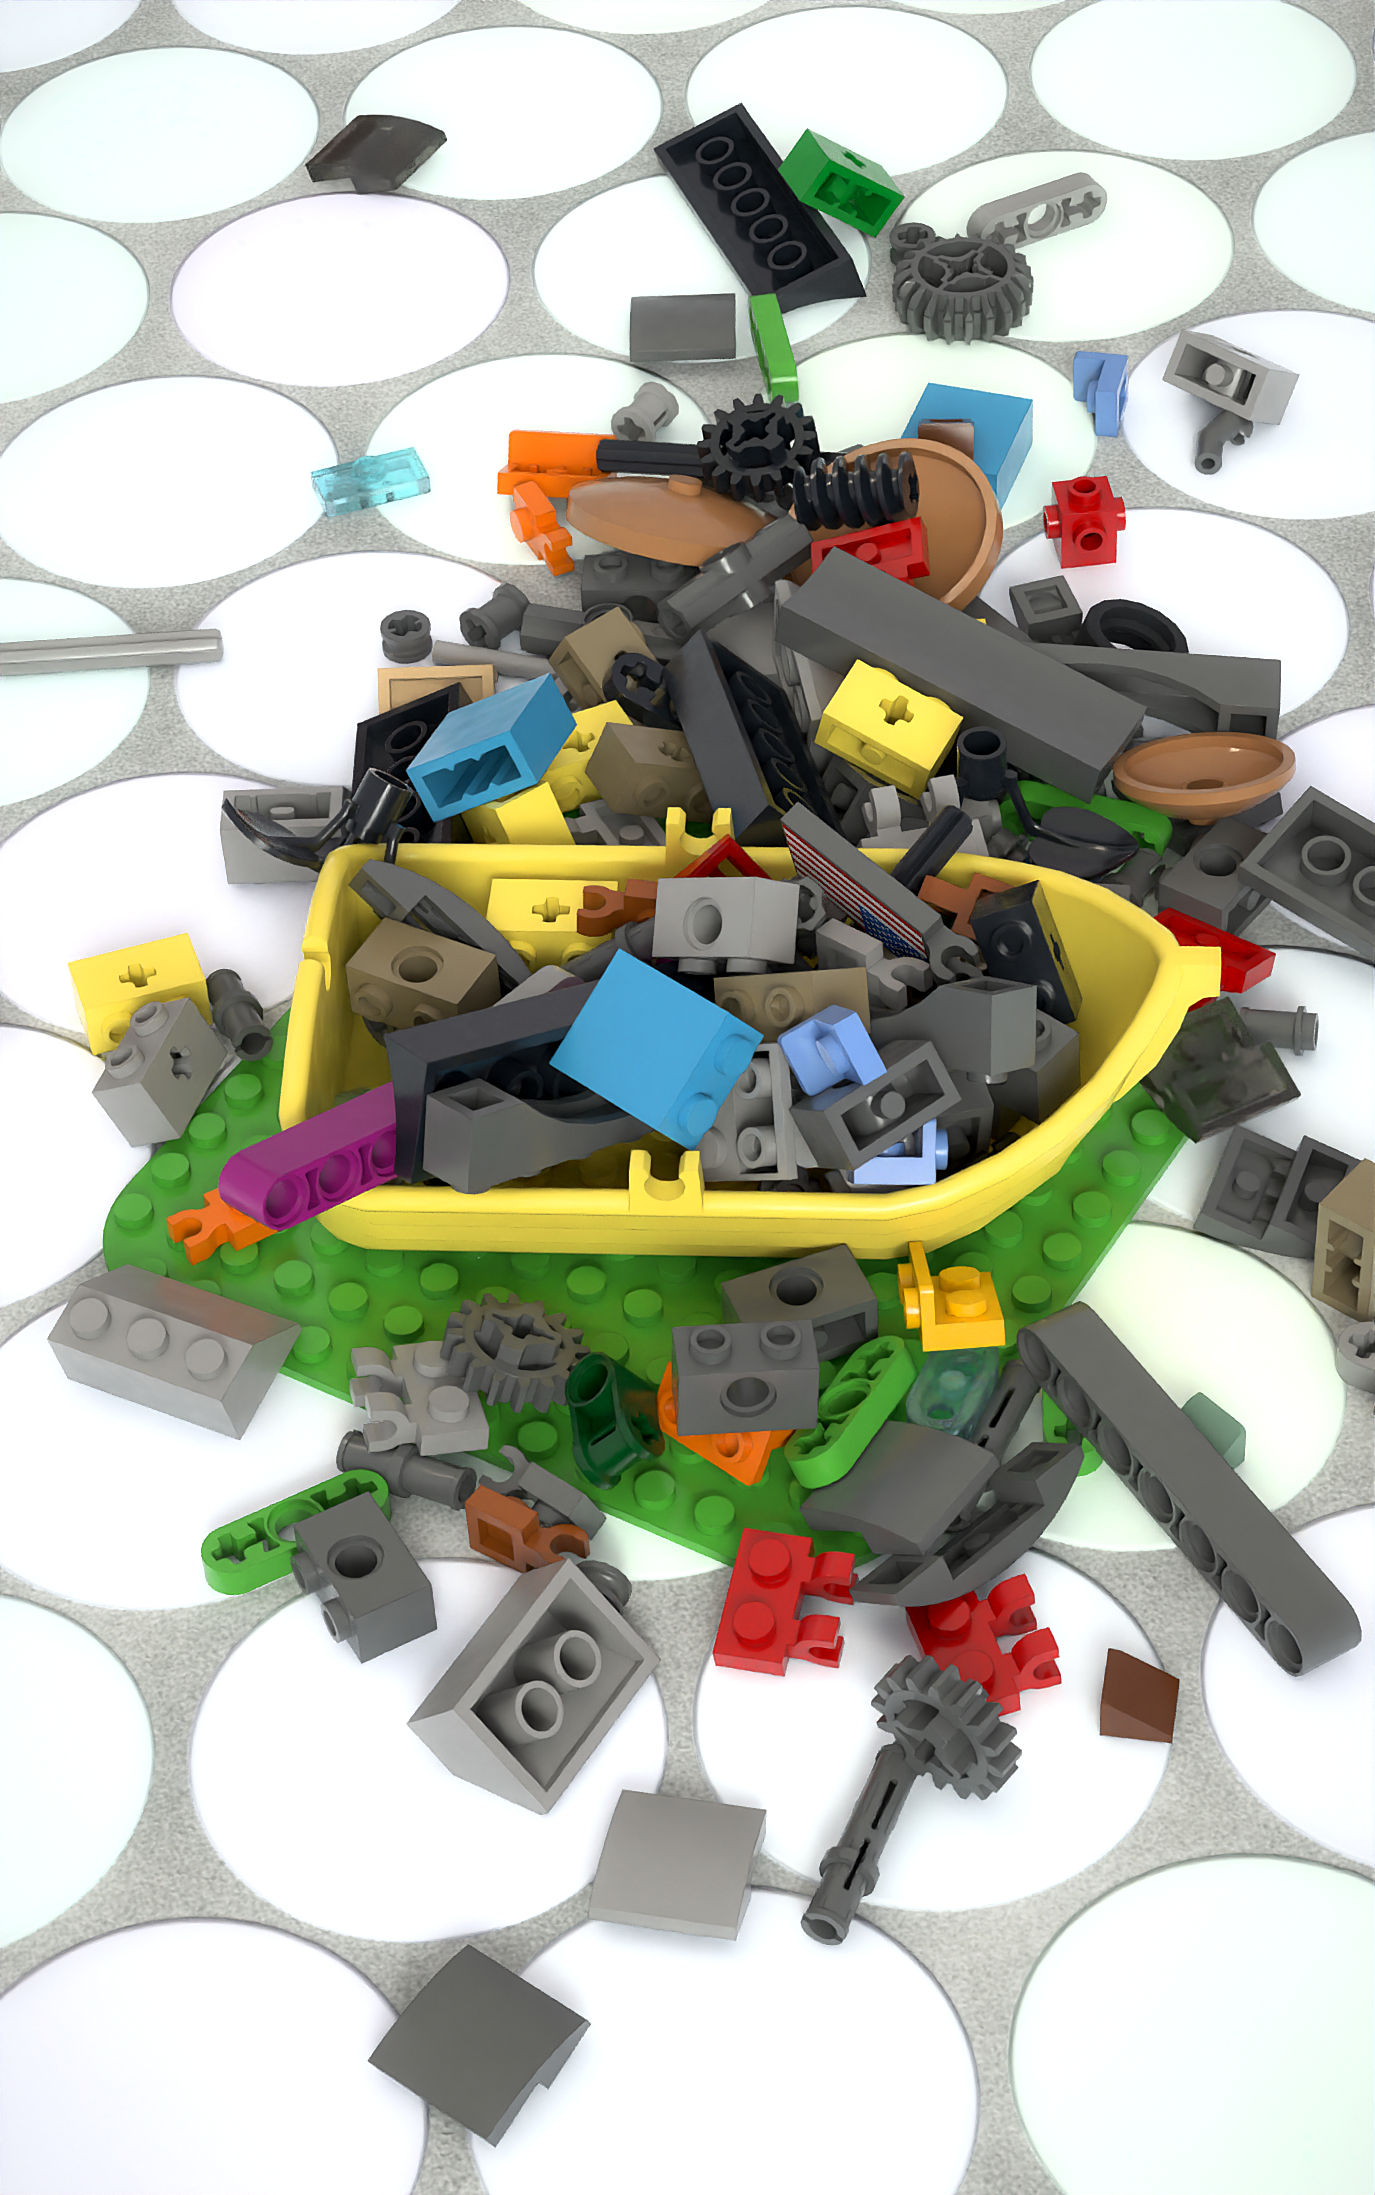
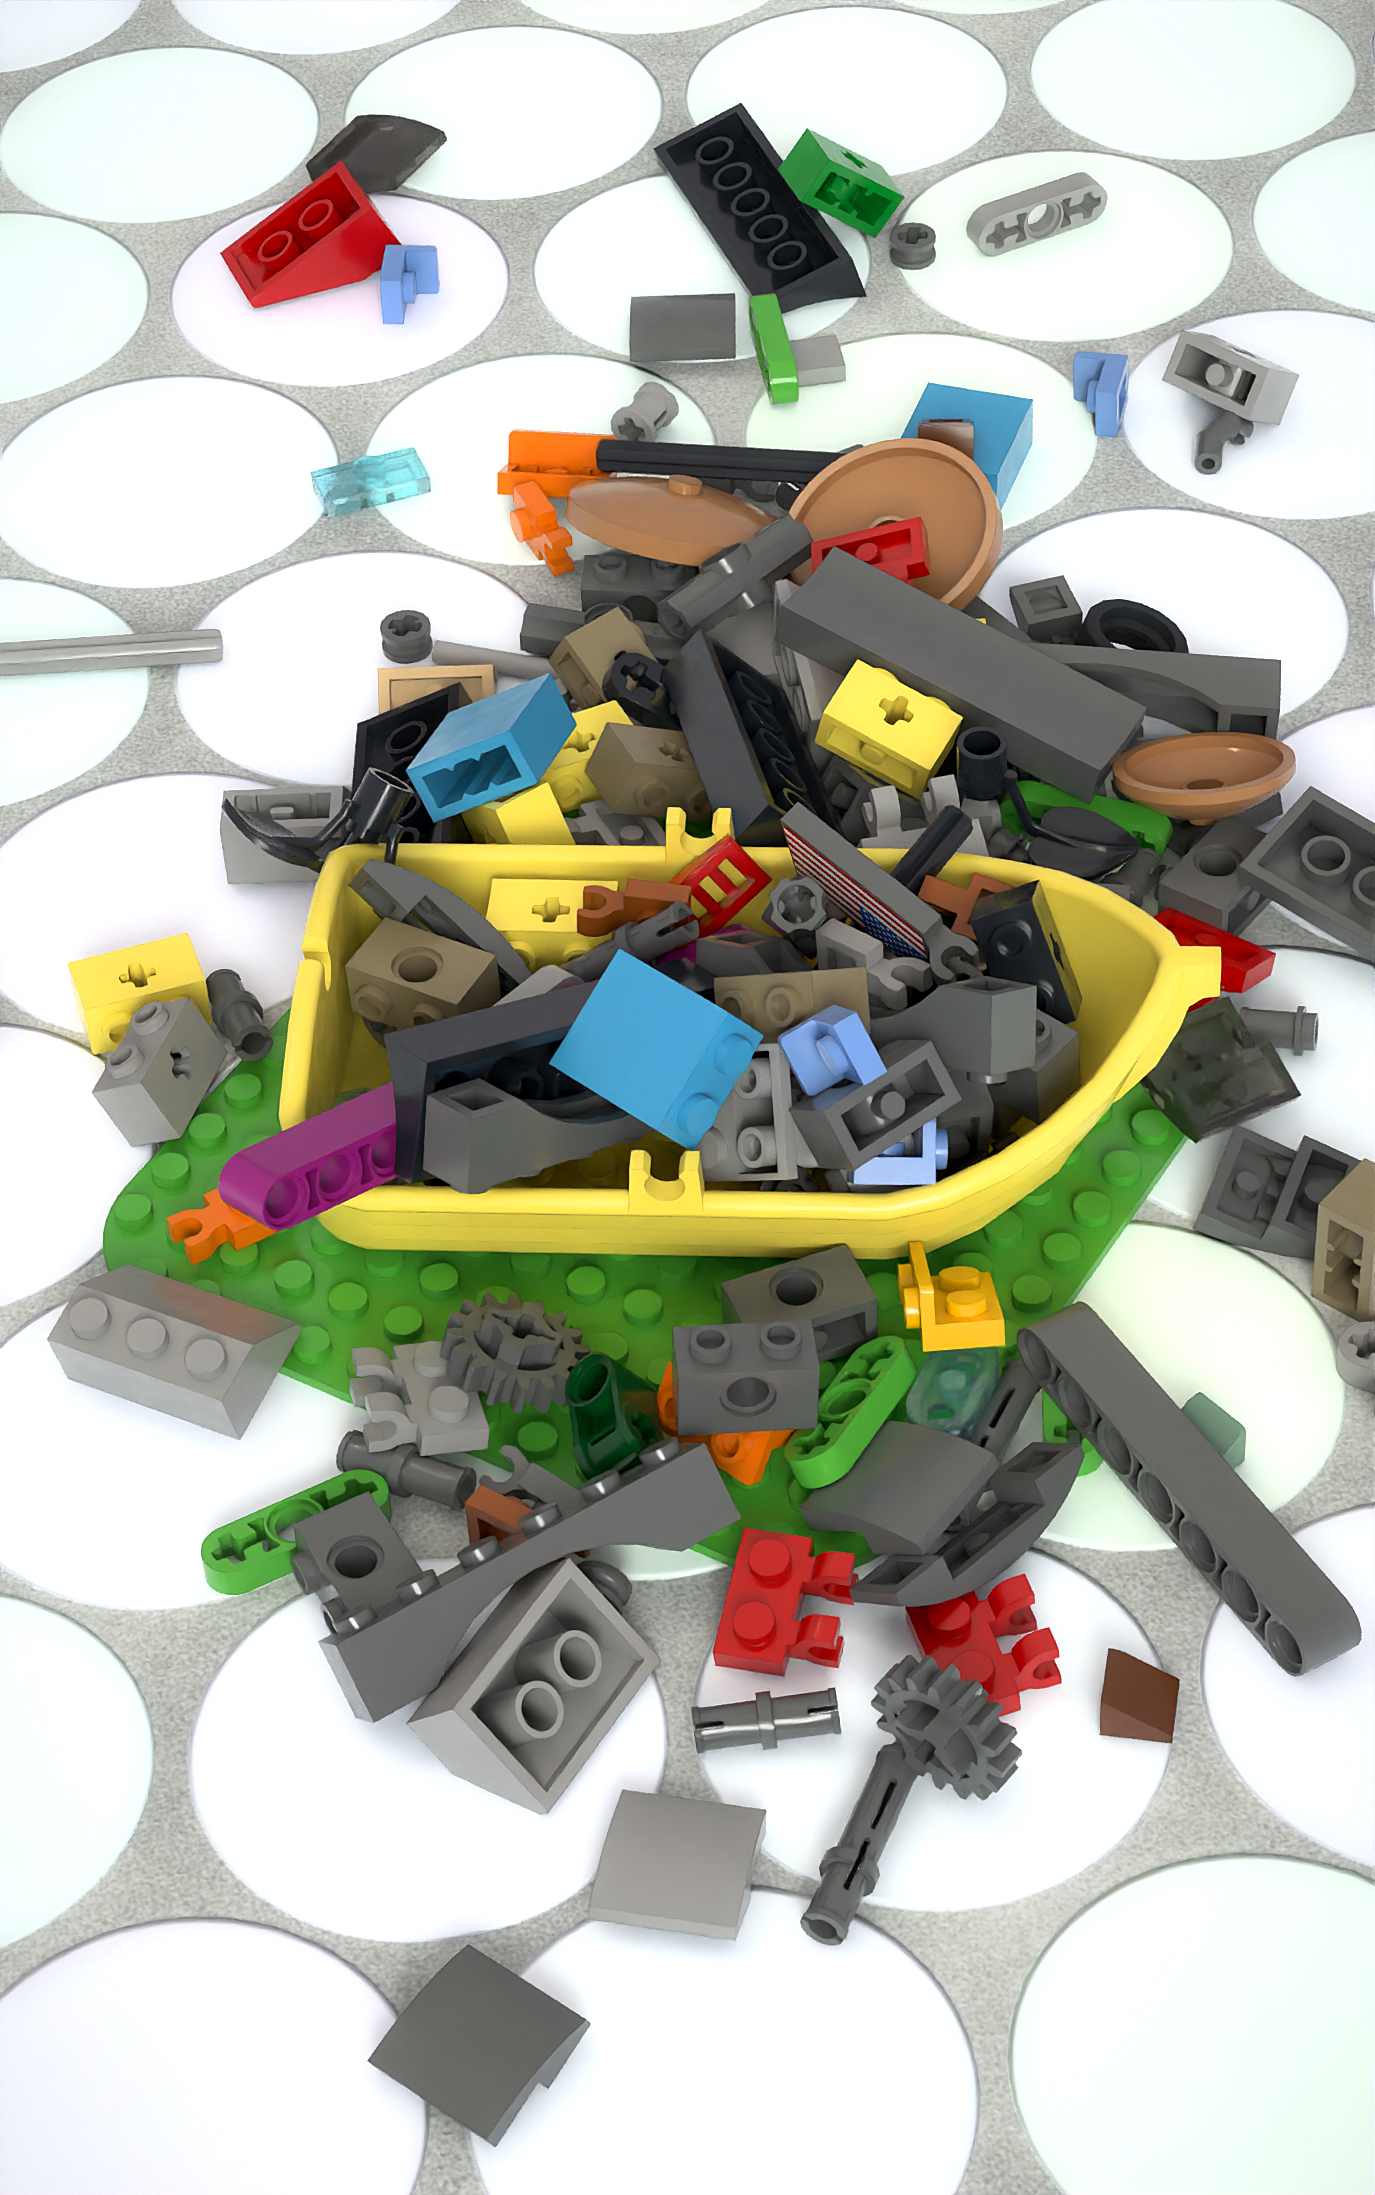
(312, 242): none -> red slope
(403, 1647): none -> dark grey arch
(405, 273): none -> medium blue bracket
(494, 619): dark grey bush -> none
(725, 922): light grey brick -> none
(757, 447): black gear -> none
(766, 1720): none -> dark grey pin
(818, 360): none -> light grey tile
(856, 495): black piece -> none
(963, 289): dark grey gear -> none
(1084, 521): red brick -> none

